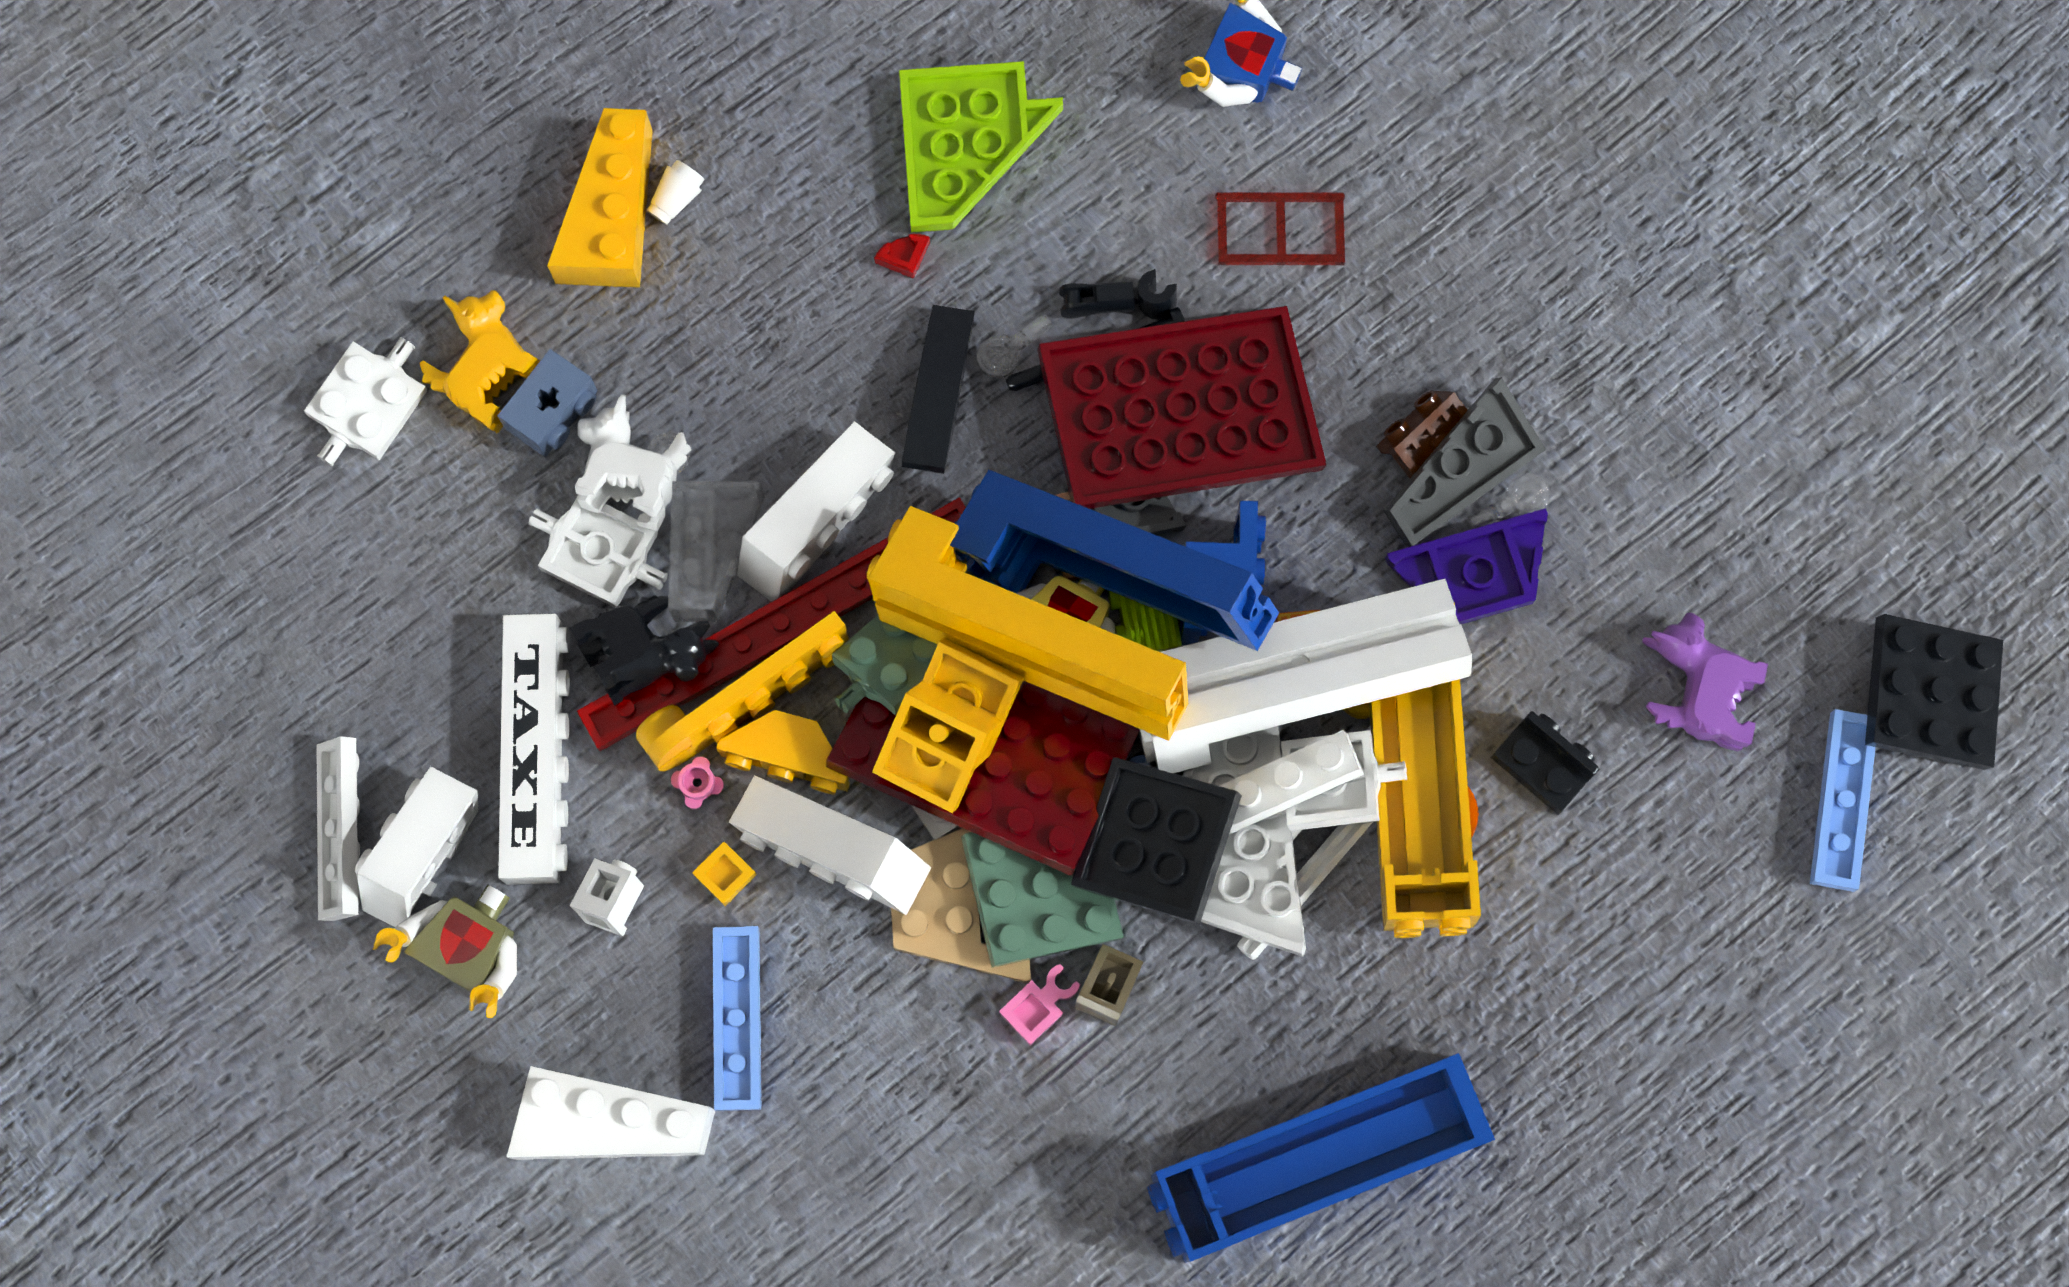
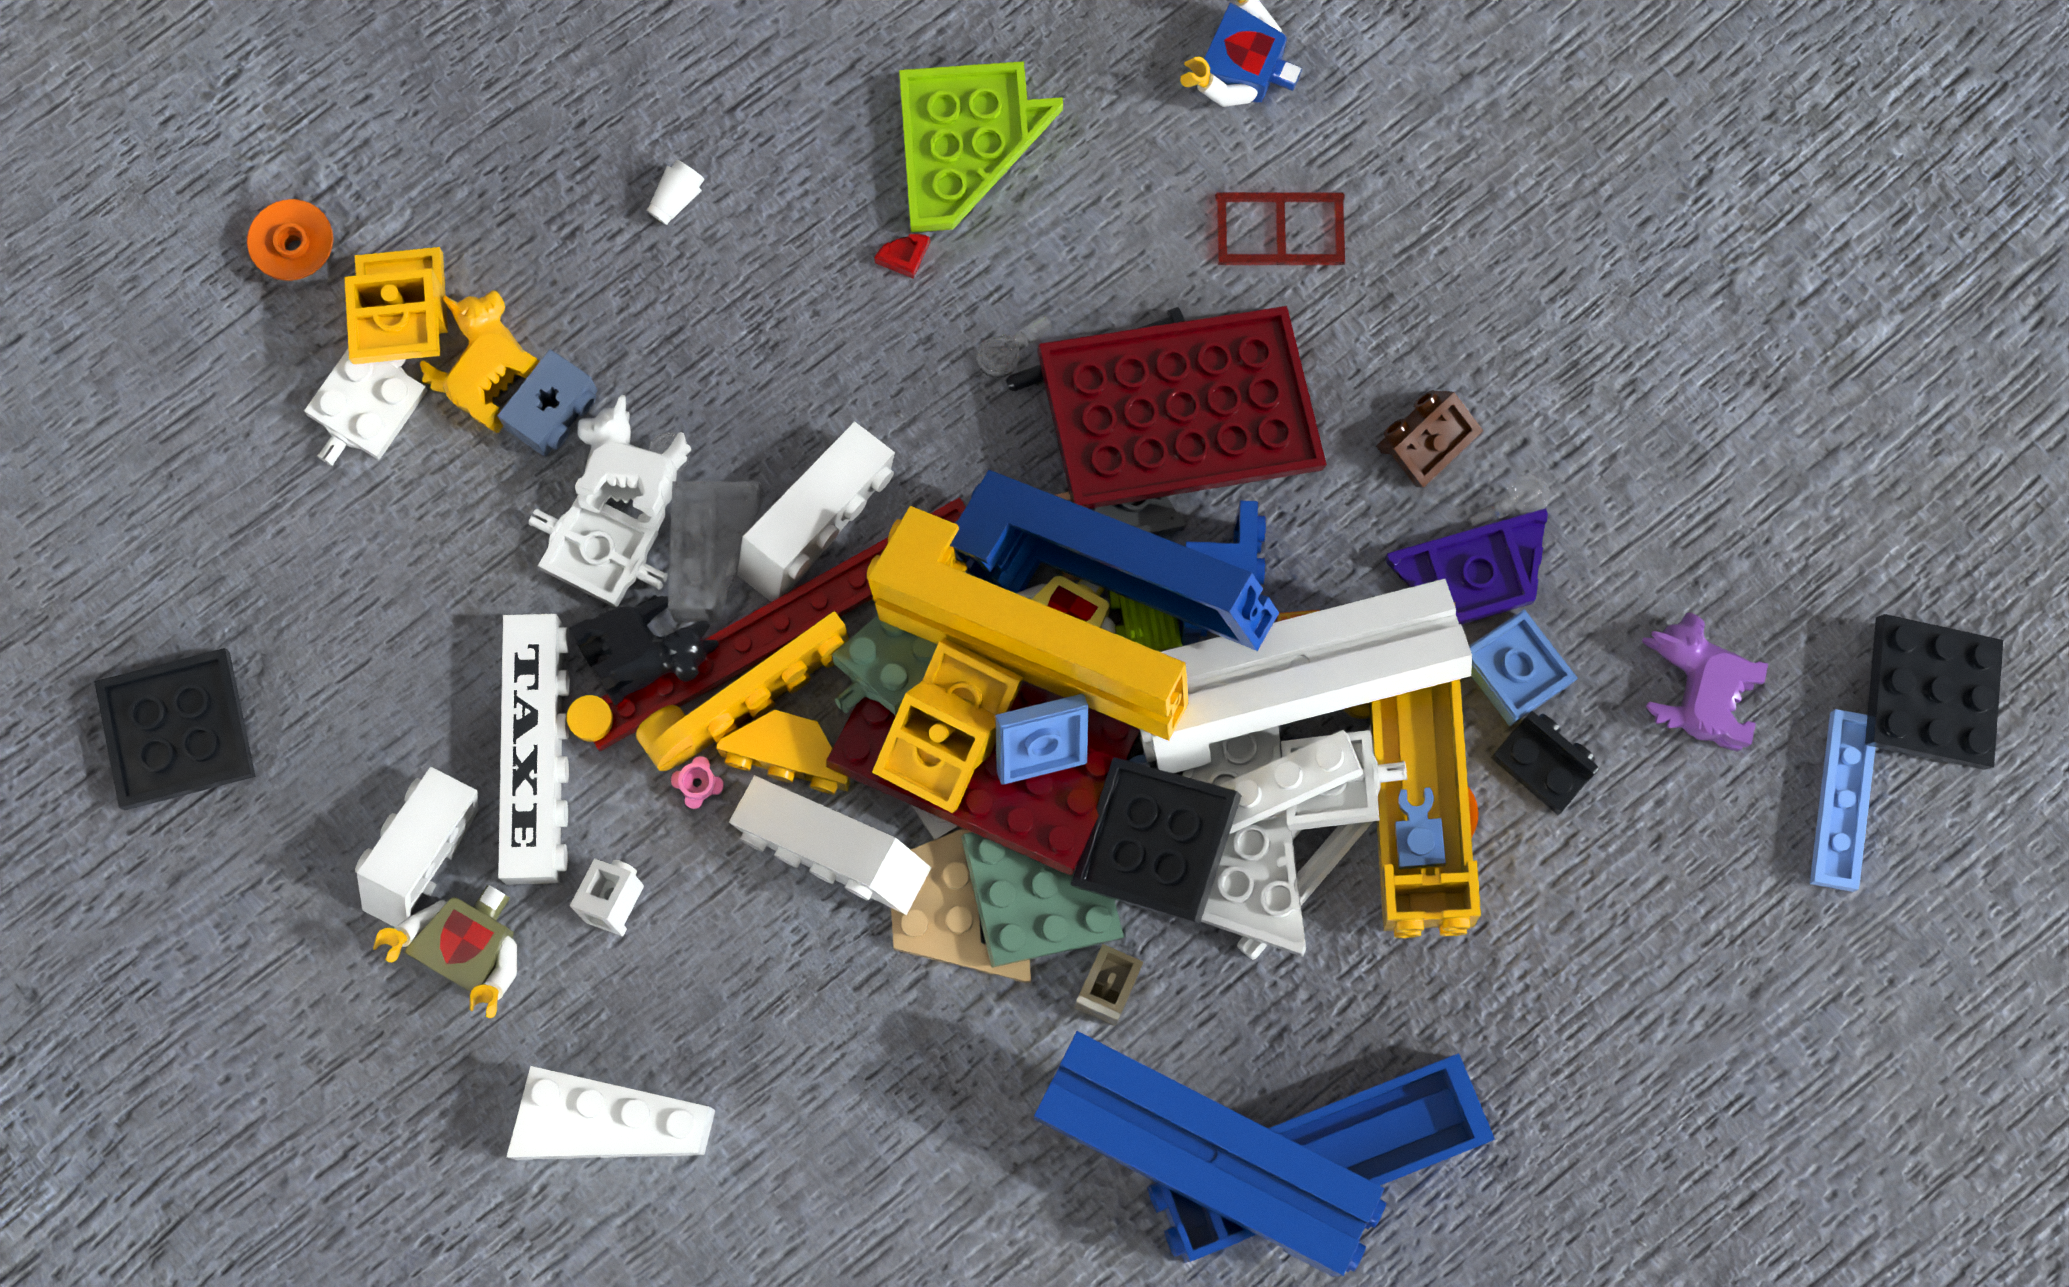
(174, 729): none -> black plate
(279, 226): none -> orange dish
(337, 829): white plate -> none
(396, 305): none -> yellow bracket
(590, 718): none -> yellow tile
(607, 211): yellow wedge -> none
(724, 873): yellow plate -> none
(736, 1018): light blue plate -> none
(938, 389): black slope -> none
(1035, 1009): bright pink plate -> none
(1041, 739): none -> medium blue plate
(1118, 298): black piece -> none
(1212, 1155): none -> blue brick
(1419, 839): none -> medium blue plate
(1470, 461): dark grey wing -> none
(1518, 667): none -> medium blue plate

